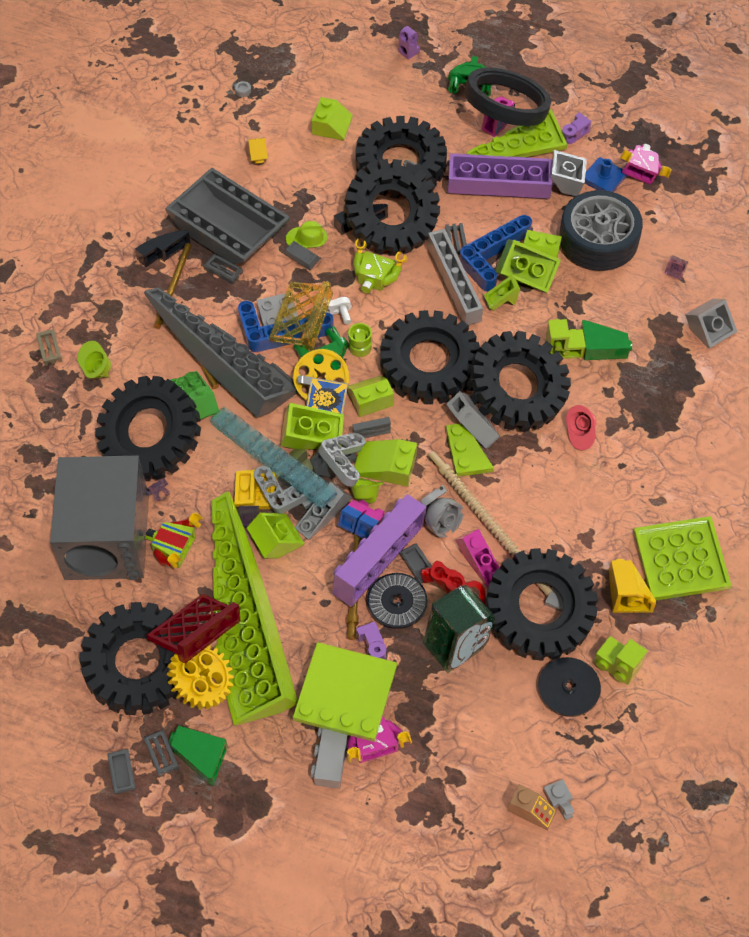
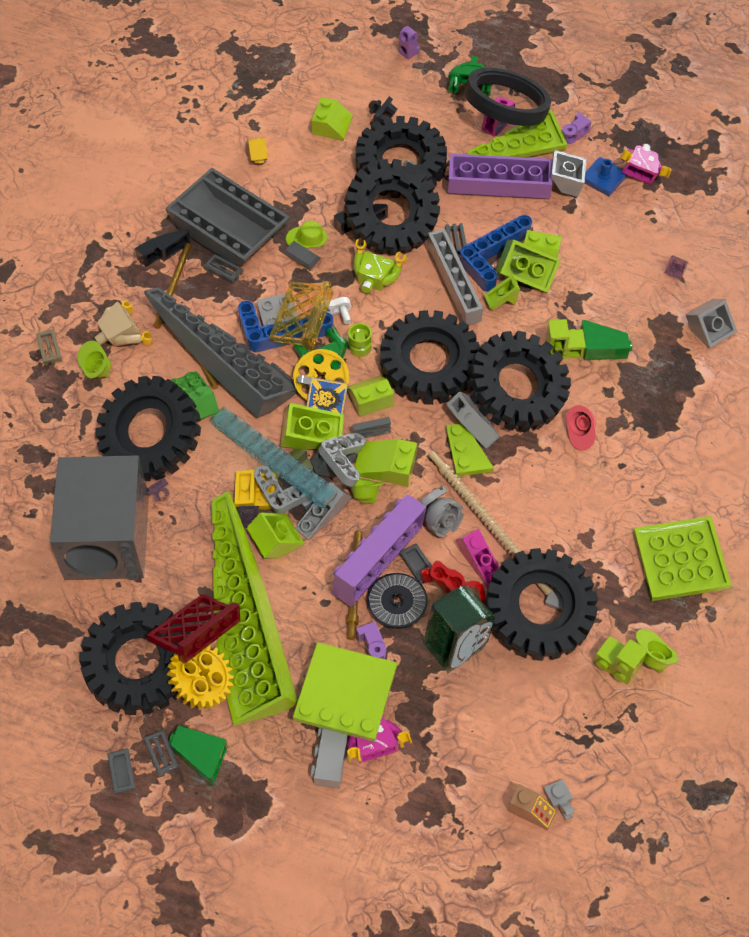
(119, 326): none -> tan torso
(173, 540): torso -> none
(243, 89): light grey tile -> none
(360, 518): blue hips -> none
(387, 107): none -> black hips
(584, 684): black piece -> none
(600, 230): wheel -> none
(628, 589): yellow slope -> none
(659, 653): none -> lime piece

